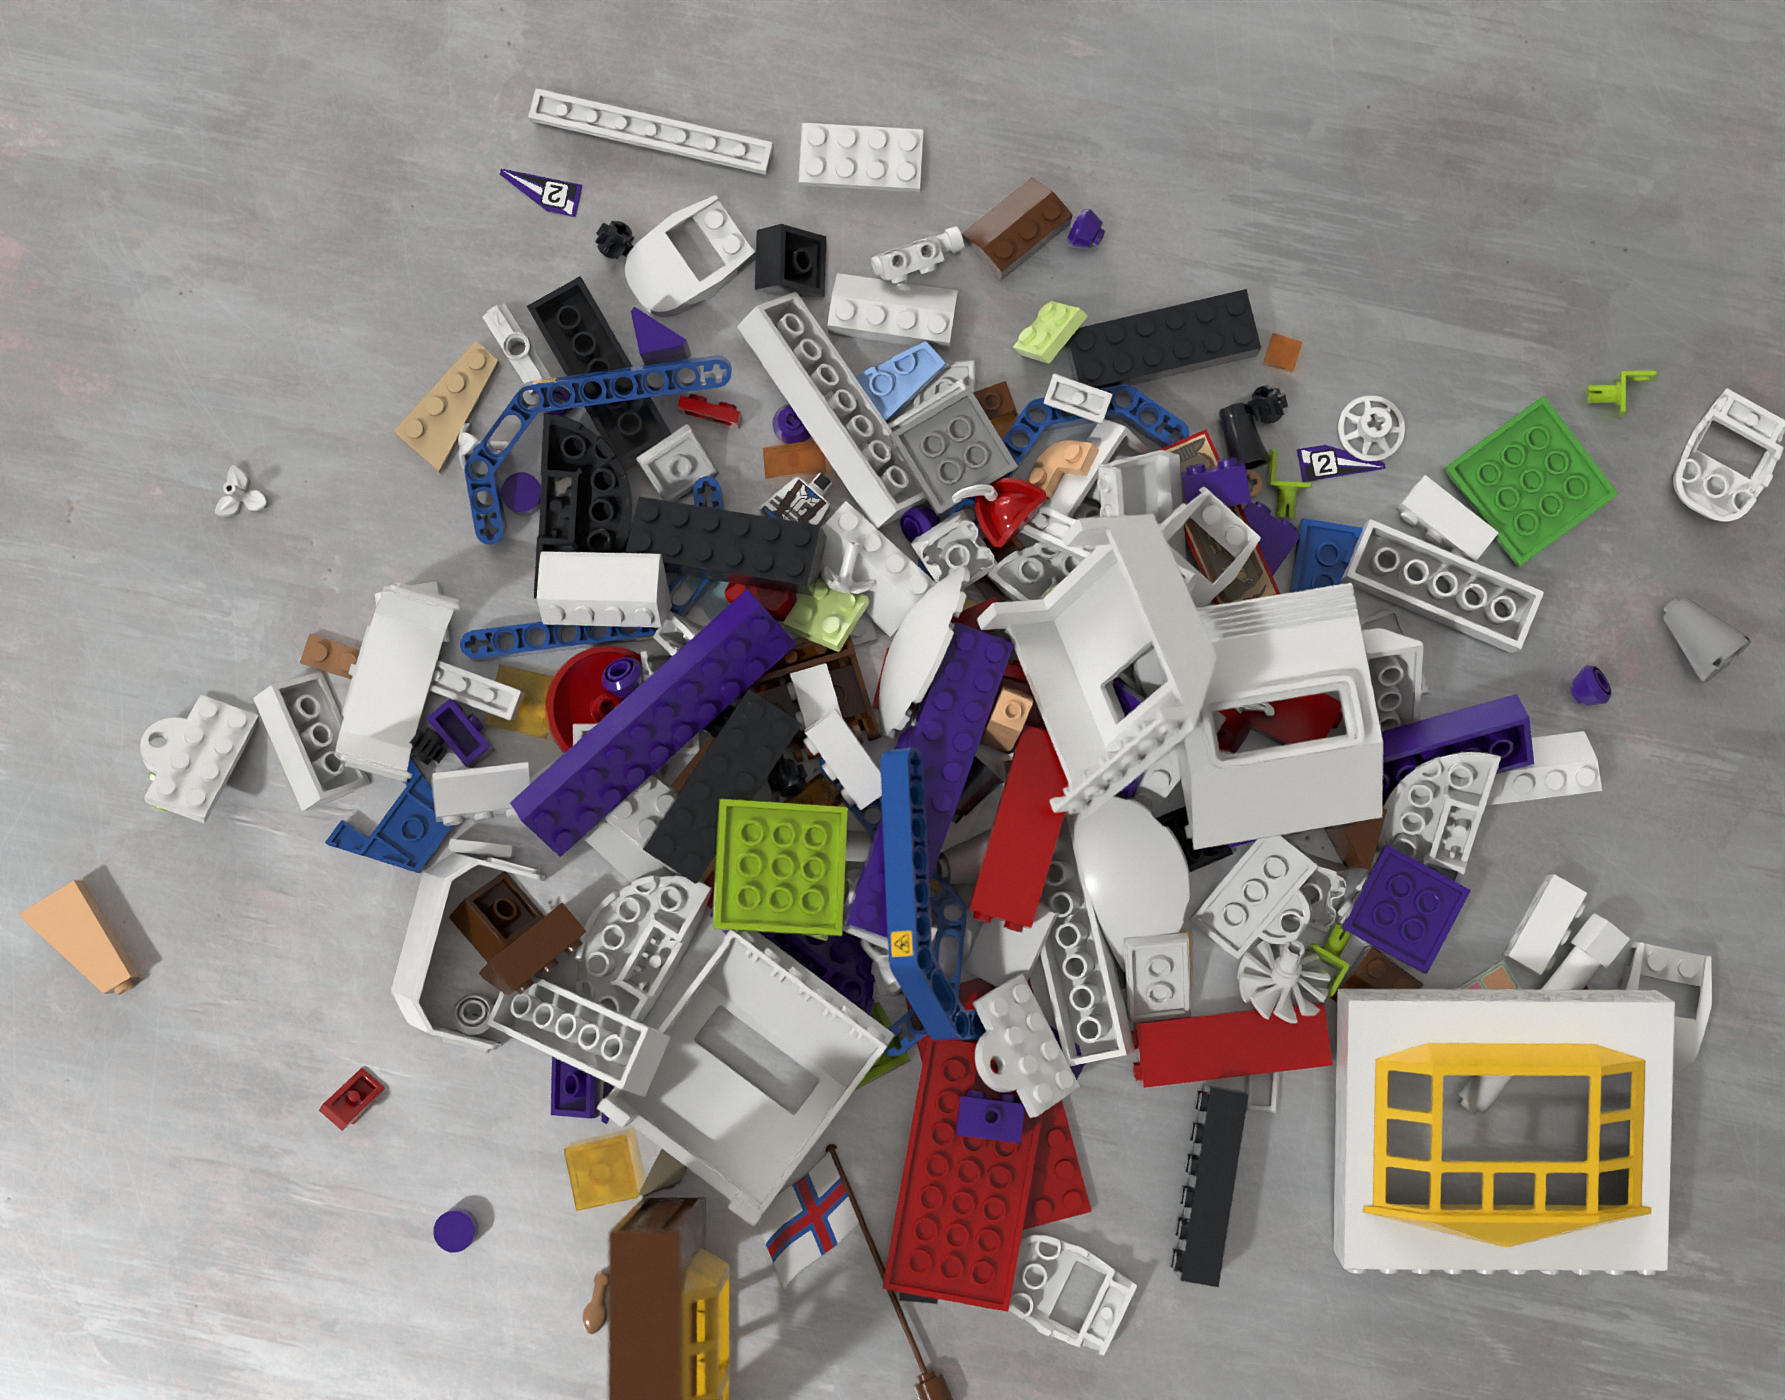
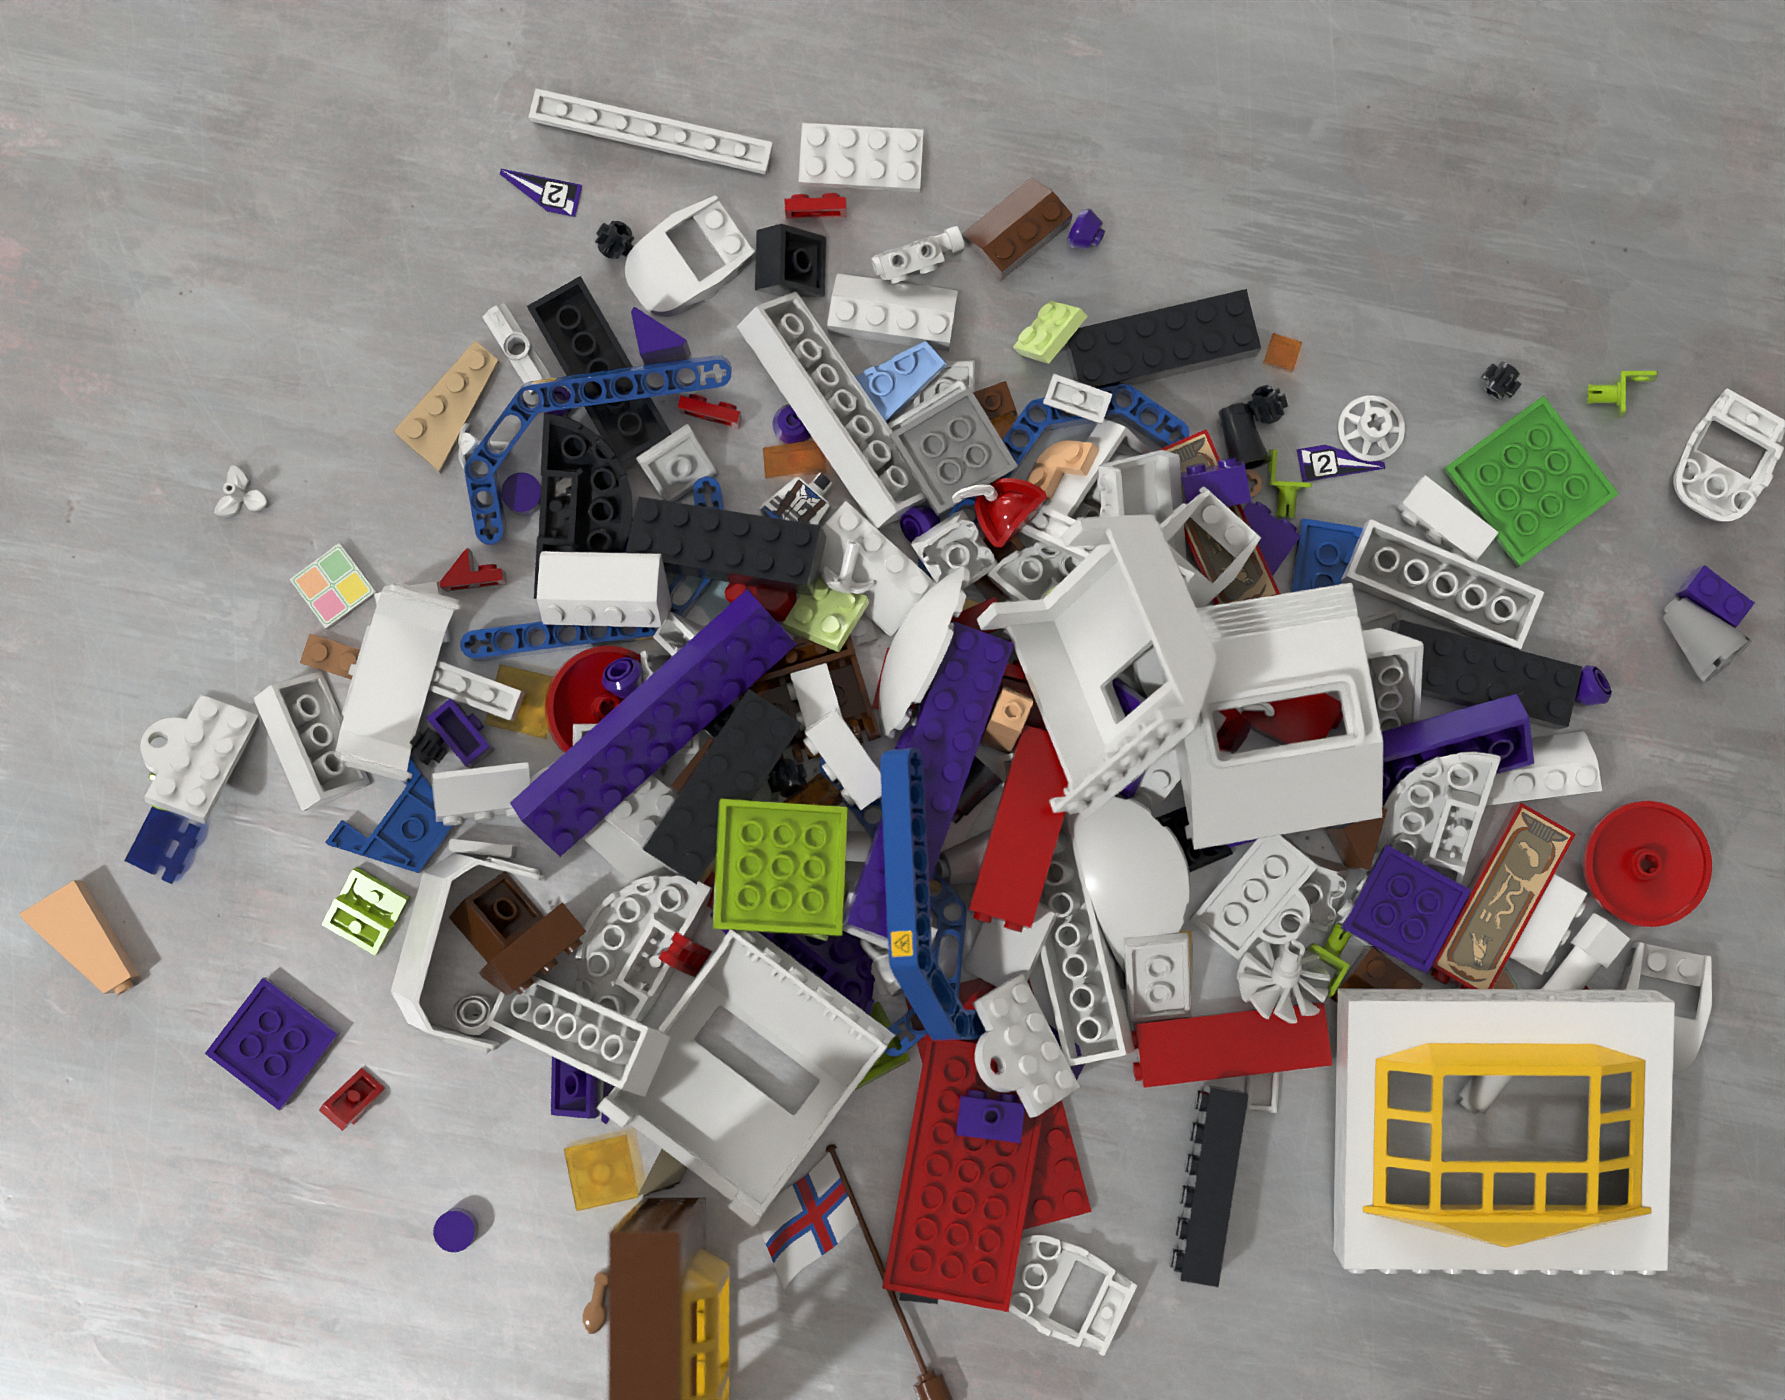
(154, 841): none -> clear blue plate
(272, 1043): none -> dark purple plate
(333, 586): none -> tile
(366, 911): none -> slope
(463, 576): none -> red slope
(685, 954): none -> red plate
(827, 206): none -> red plate
(1478, 672): none -> black brick
(1501, 380): none -> black gear
(1501, 899): none -> brick
(1647, 864): none -> red dish
(1715, 595): none -> dark purple brick

